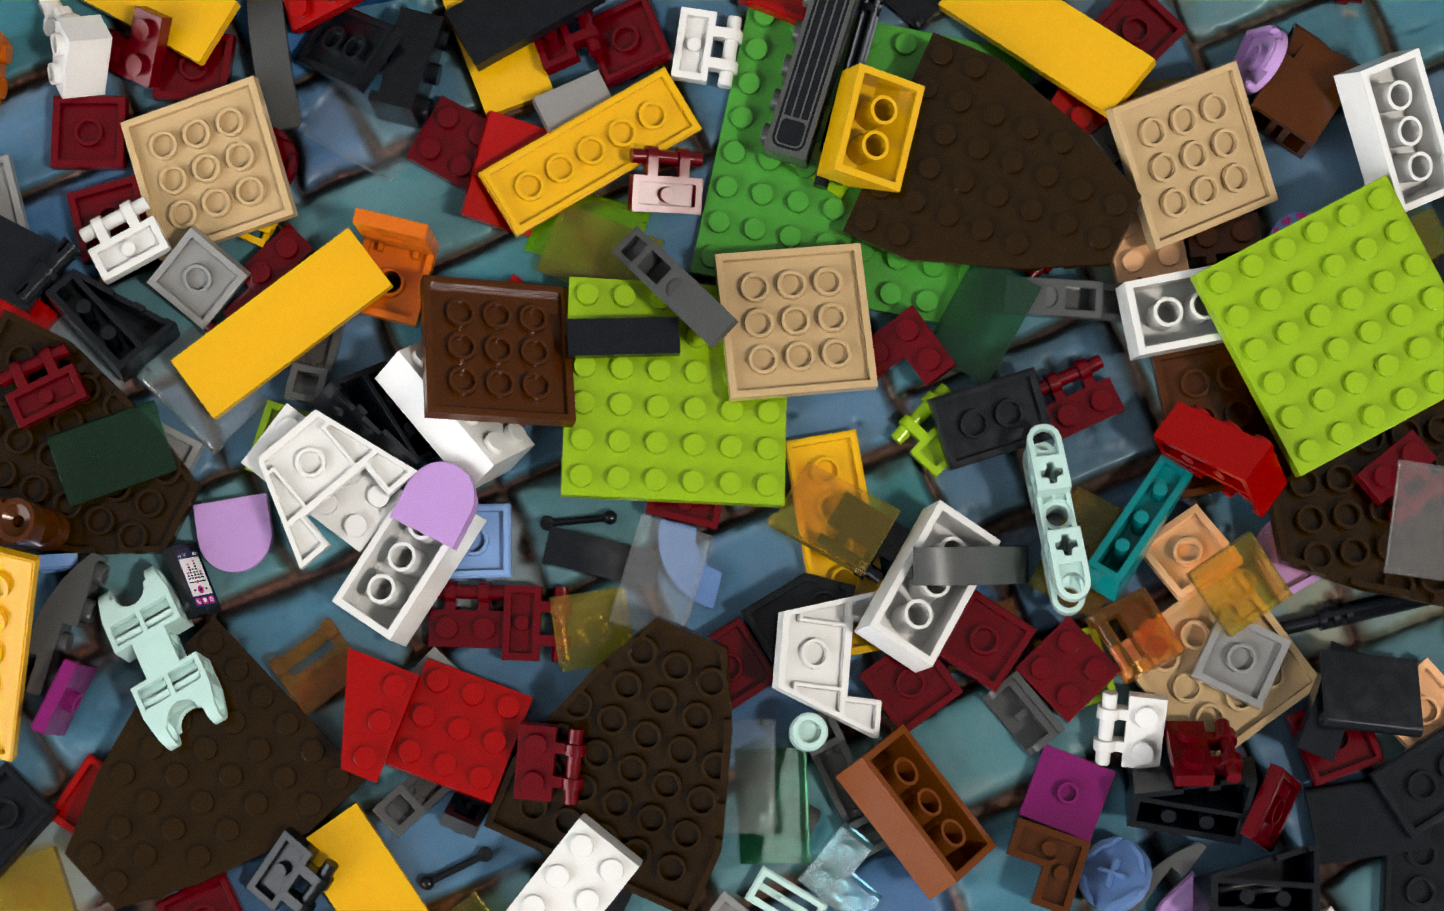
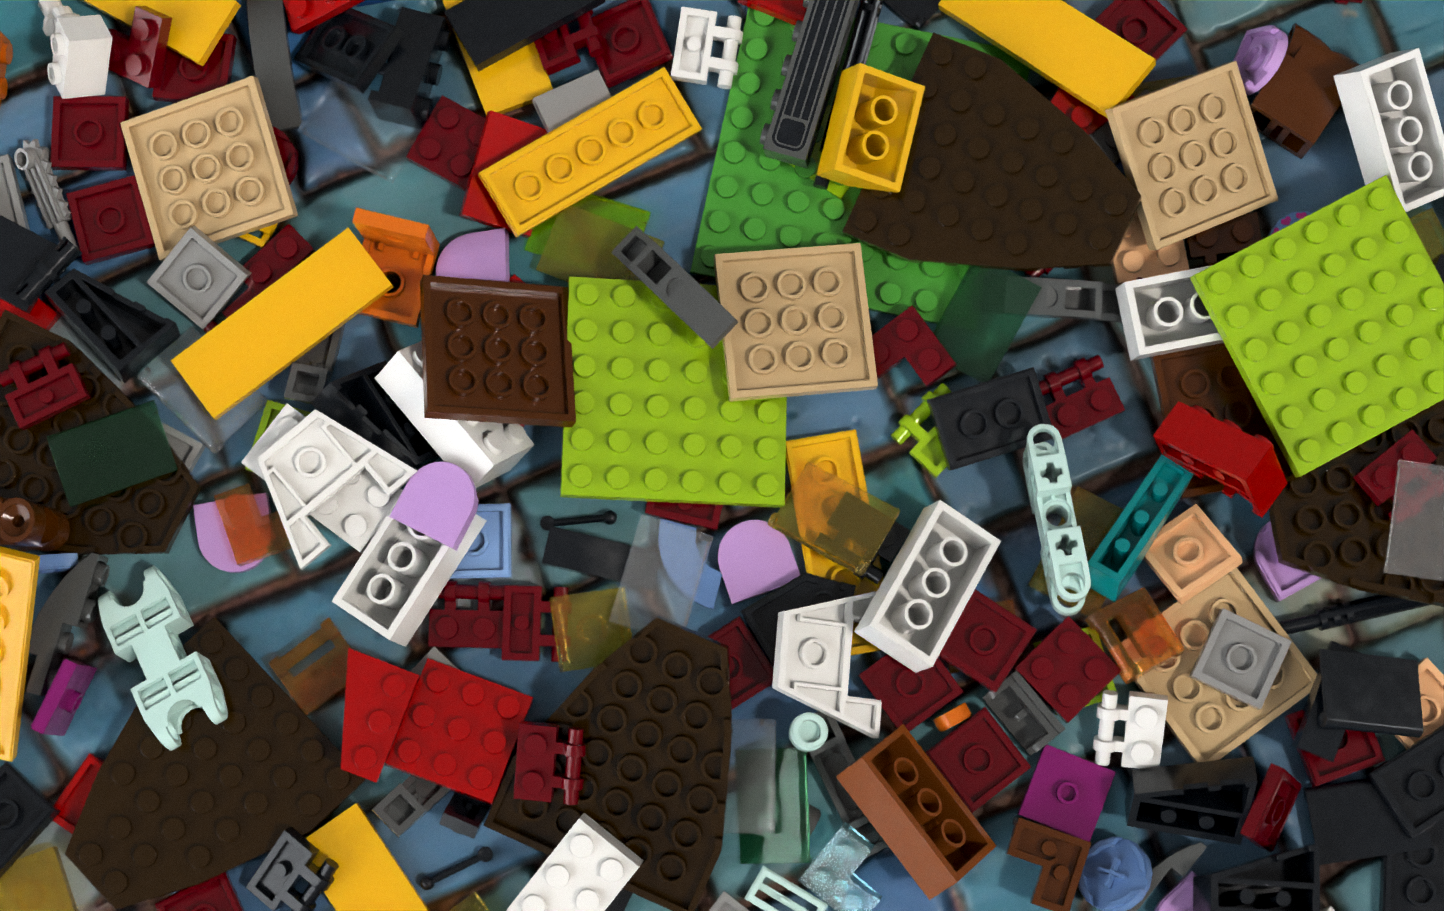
(37, 167): none -> light grey piece
(130, 248): white plate -> none
(191, 580): tile -> none
(248, 532): none -> clear orange plate
(477, 256): none -> lavender tile
(622, 337): black tile -> none
(665, 193): plate -> none
(755, 560): none -> lavender tile
(952, 717): none -> orange tile
(970, 565): dark grey slope -> none
(978, 759): none -> dark red plate
(1190, 753): dark red plate -> none
(1239, 584): clear yellow tile -> none

